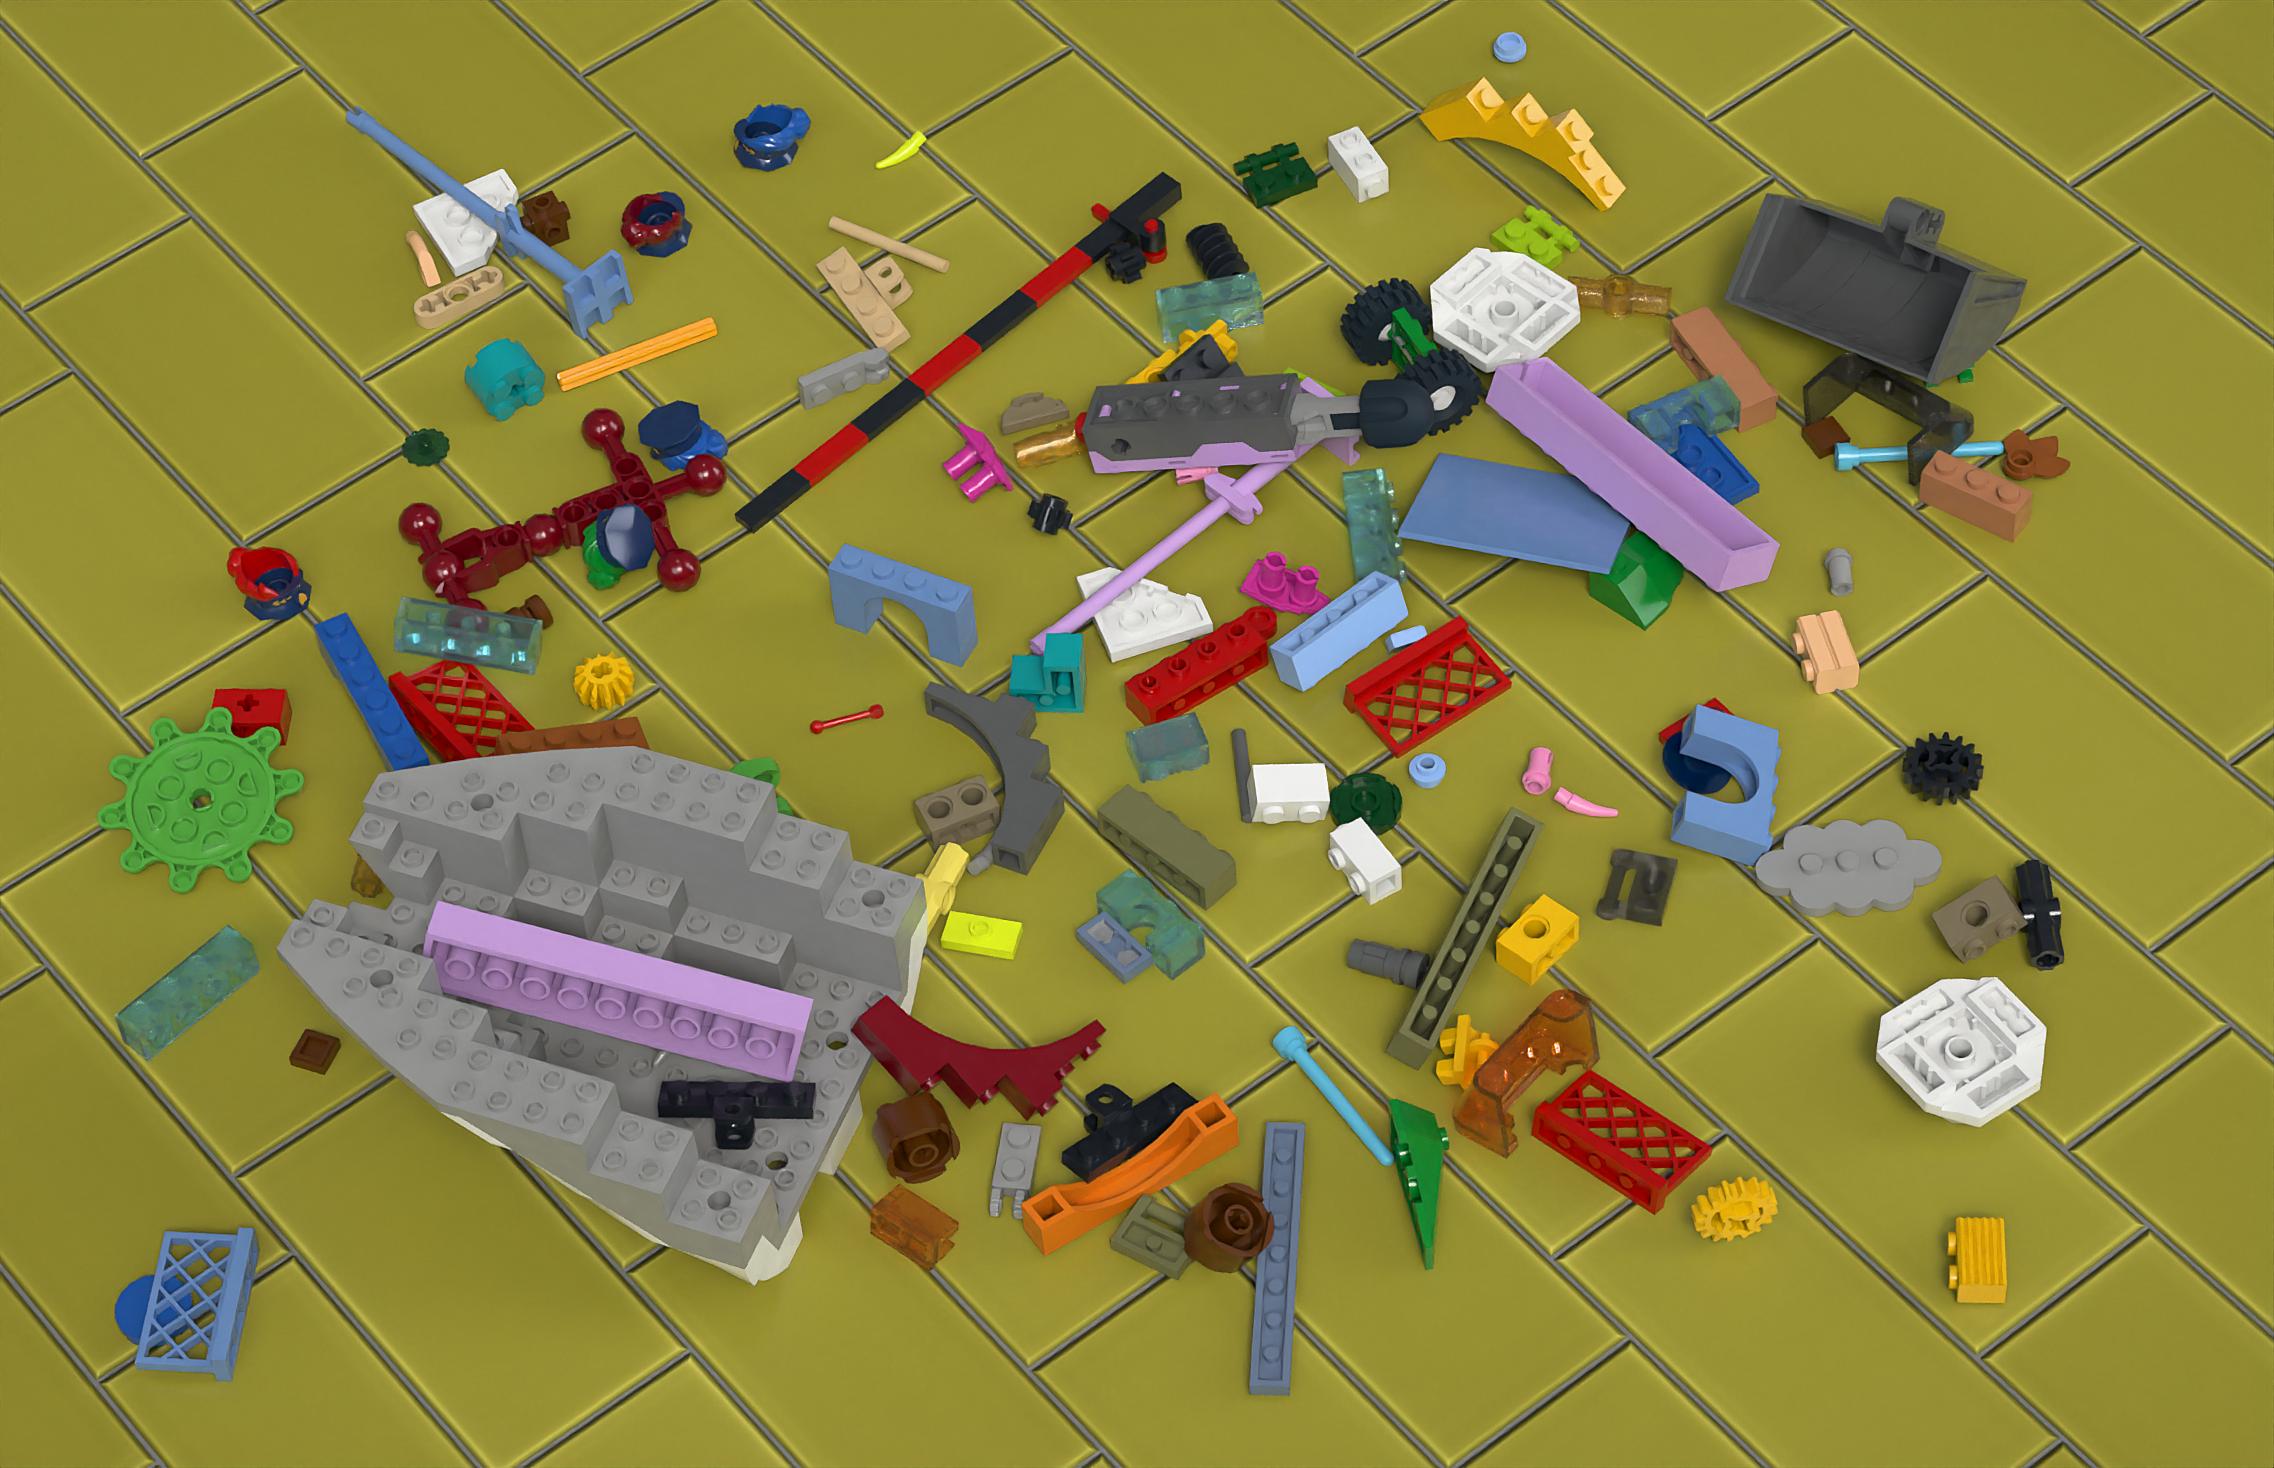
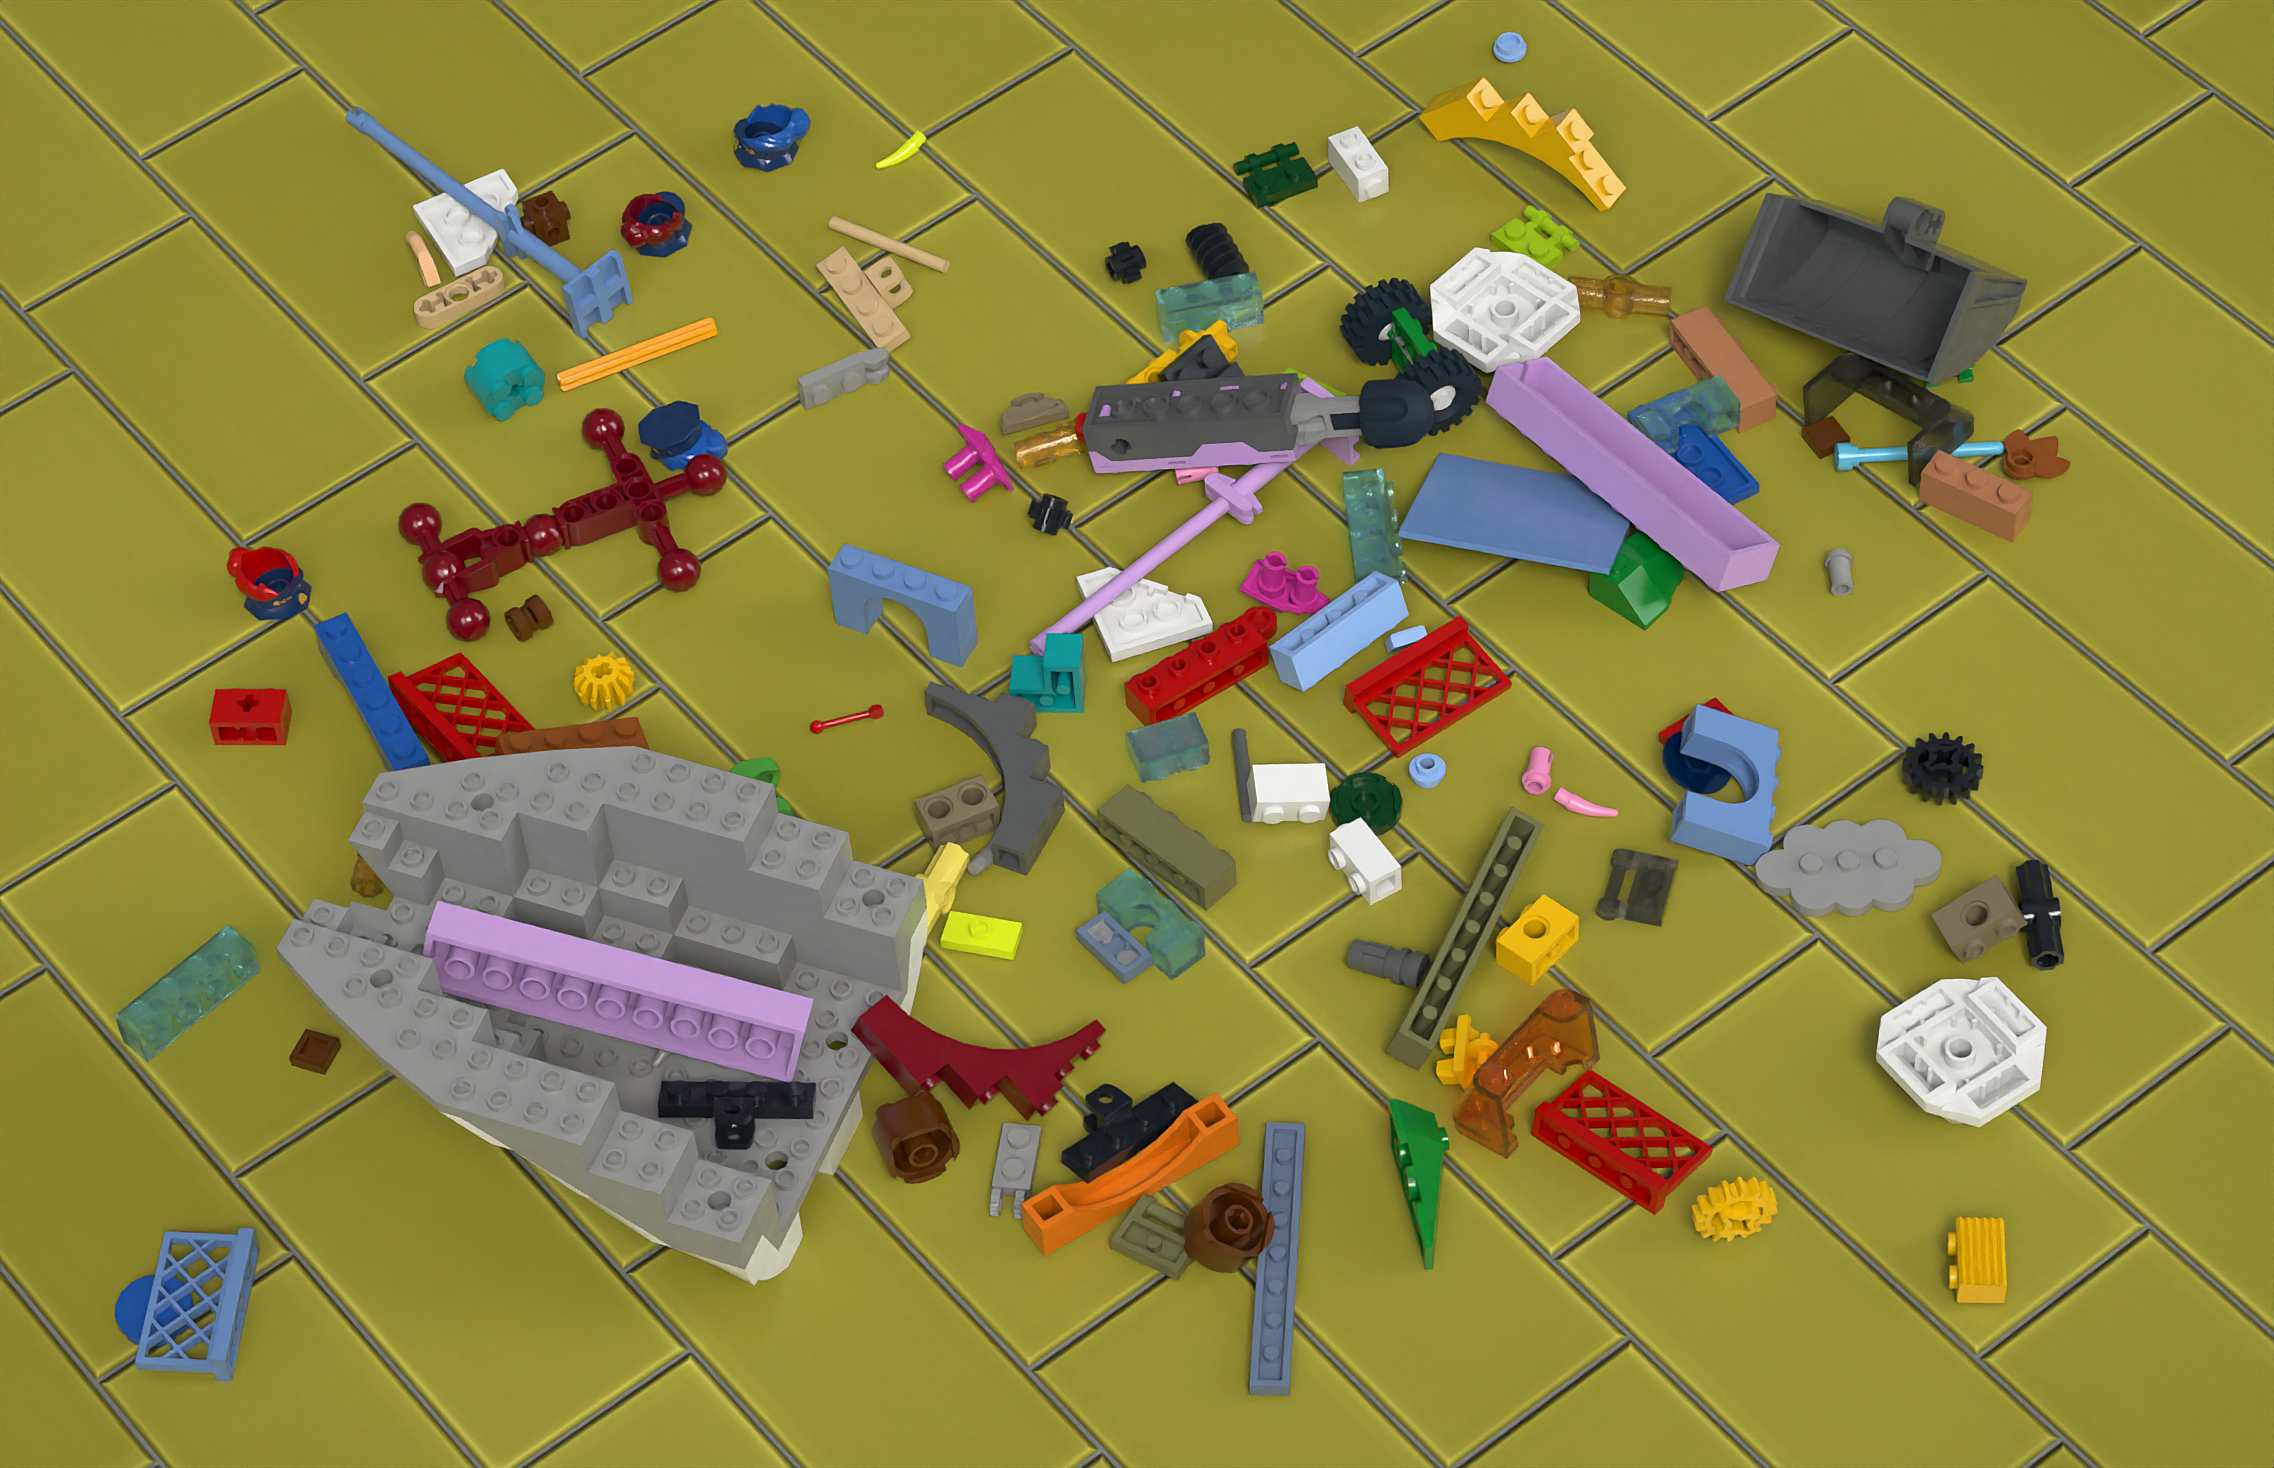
(193, 765): bright green plate -> none
(425, 447): clear green piece -> none
(468, 635): clear light blue brick -> none
(617, 544): dark blue piece -> none
(913, 1227): clear orange hinge -> none
(1132, 221): black piece -> none
(1291, 1045): medium azure piece -> none
(1825, 652): light nougat brick -> none

